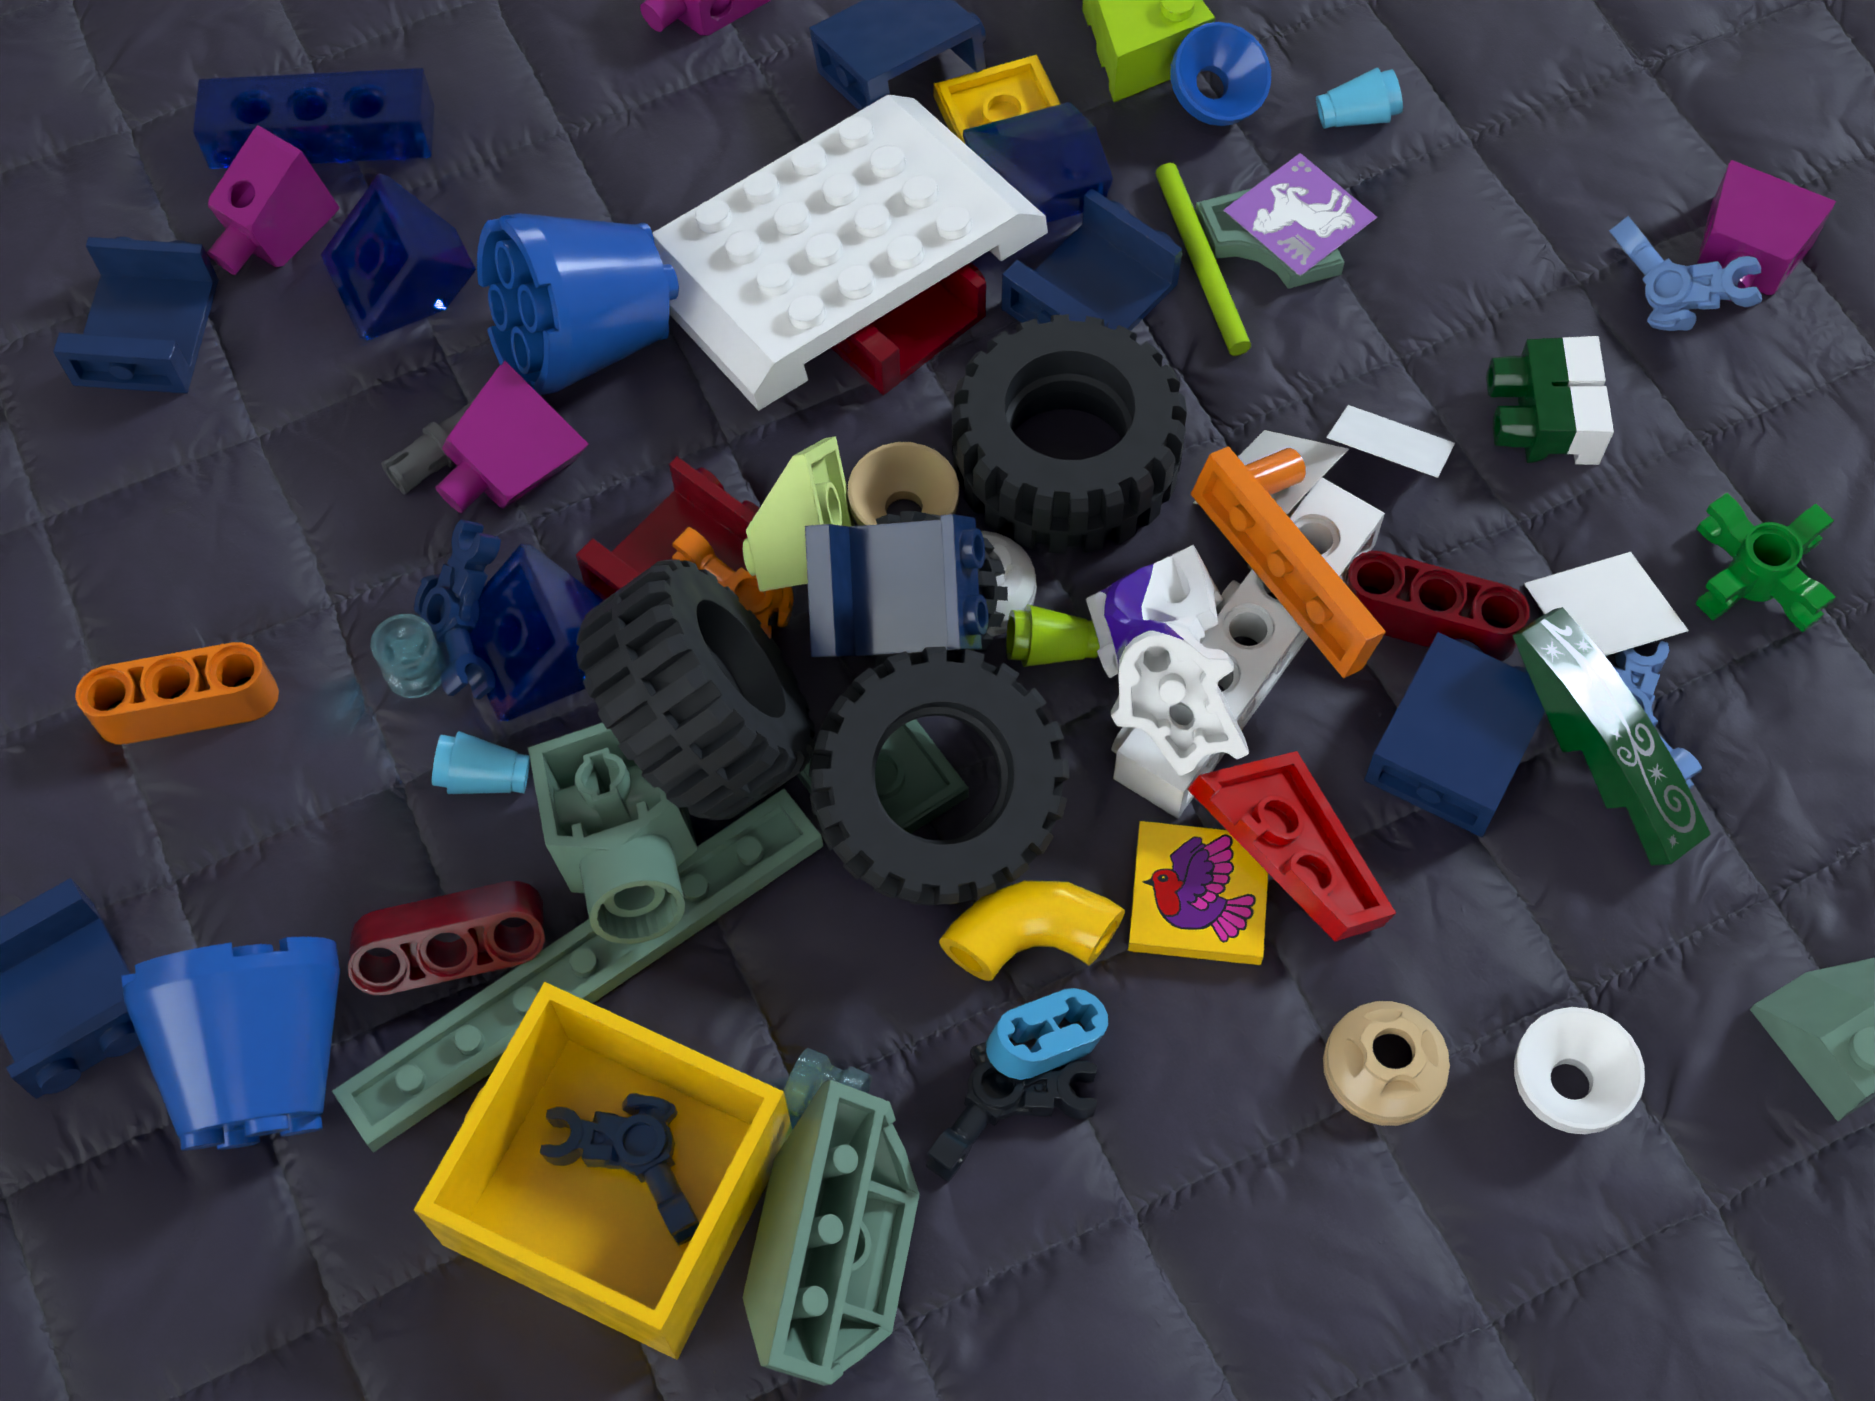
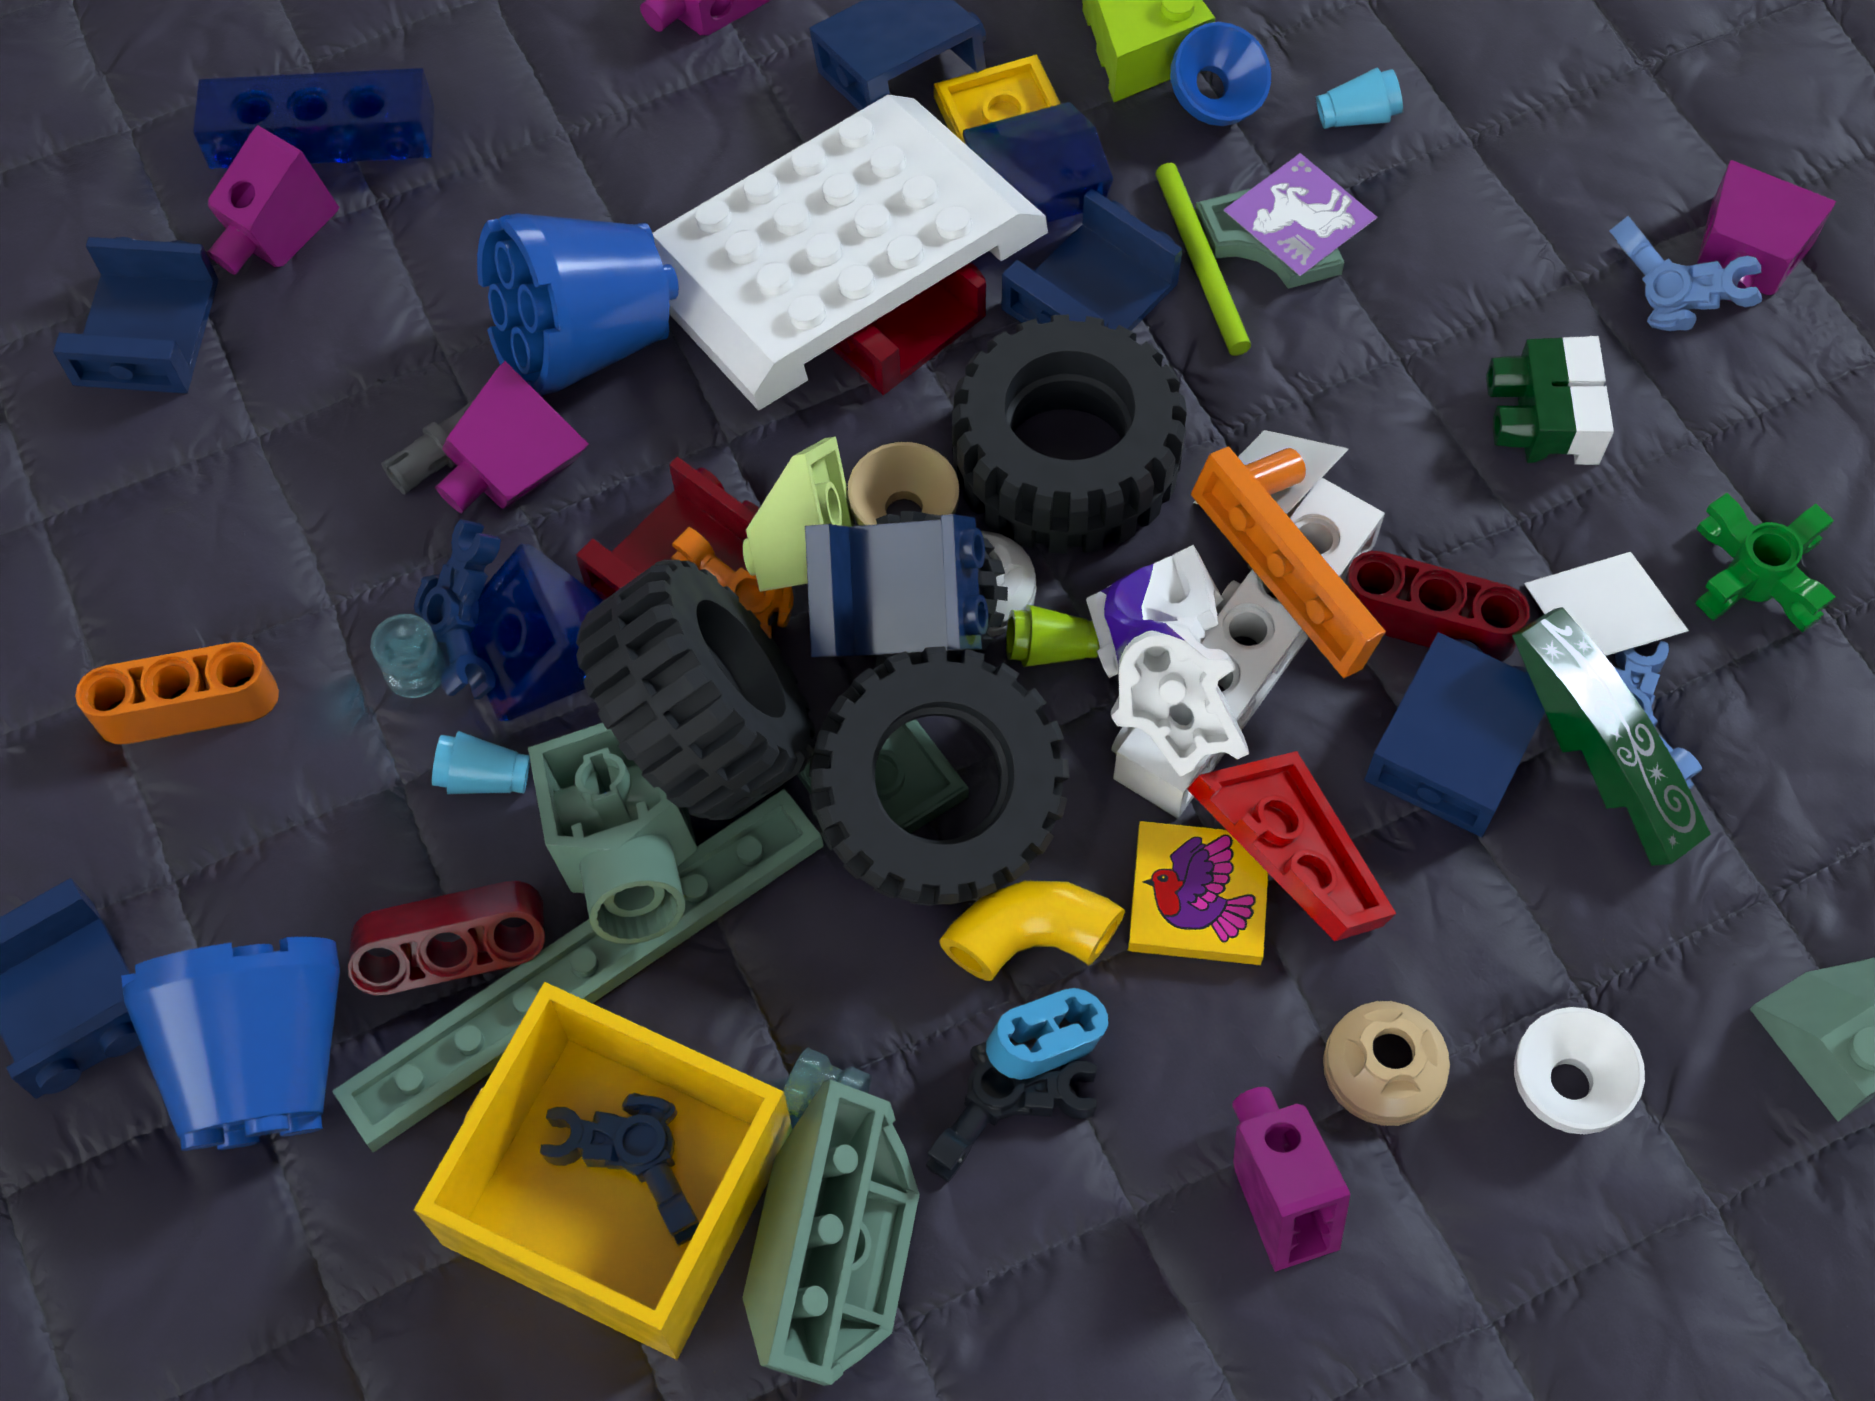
(395, 260): clear blue slope -> none
(1288, 1179): none -> magenta torso
(1391, 441): white sticker -> none

